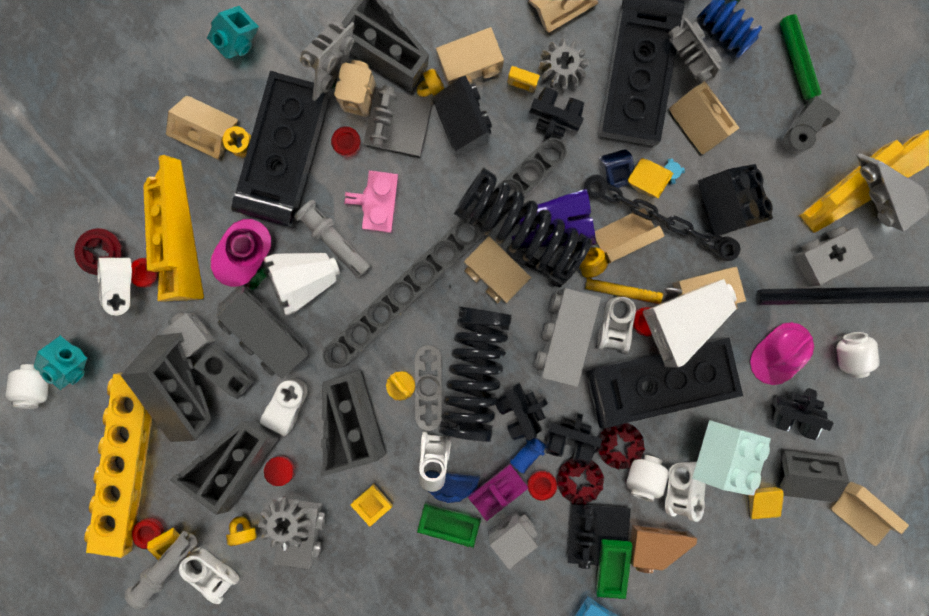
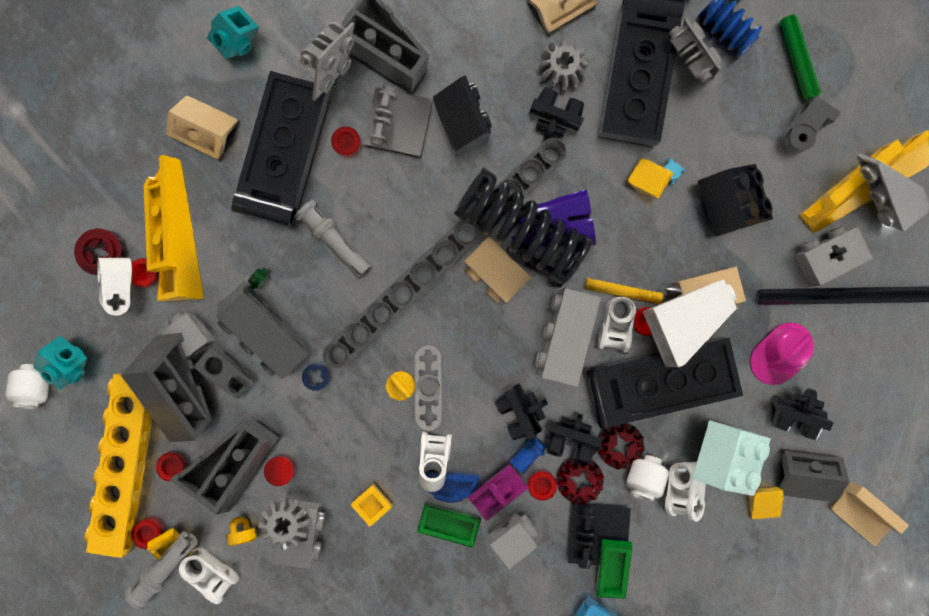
(171, 464): none -> red tile
(230, 141): yellow bush -> none
(240, 252): dark pink piece -> none
(282, 410): white piece -> none
(300, 277): white cone -> none
(306, 378): none -> dark blue bush
(349, 425): dark grey wedge -> none
(355, 88): tan brick -> none
(376, 201): bright pink plate -> none
(431, 81): yellow tile -> none
(471, 56): tan brick -> none
(471, 425): black piece -> none
(523, 79): yellow tile -> none
(594, 263): yellow tile -> none
(617, 167): dark blue slope -> none
(627, 236): tan panel -> none
(658, 547): medium nougat slope -> none
(703, 118): tan panel -> none
(719, 246): black piece -> none
(858, 354): white head -> none

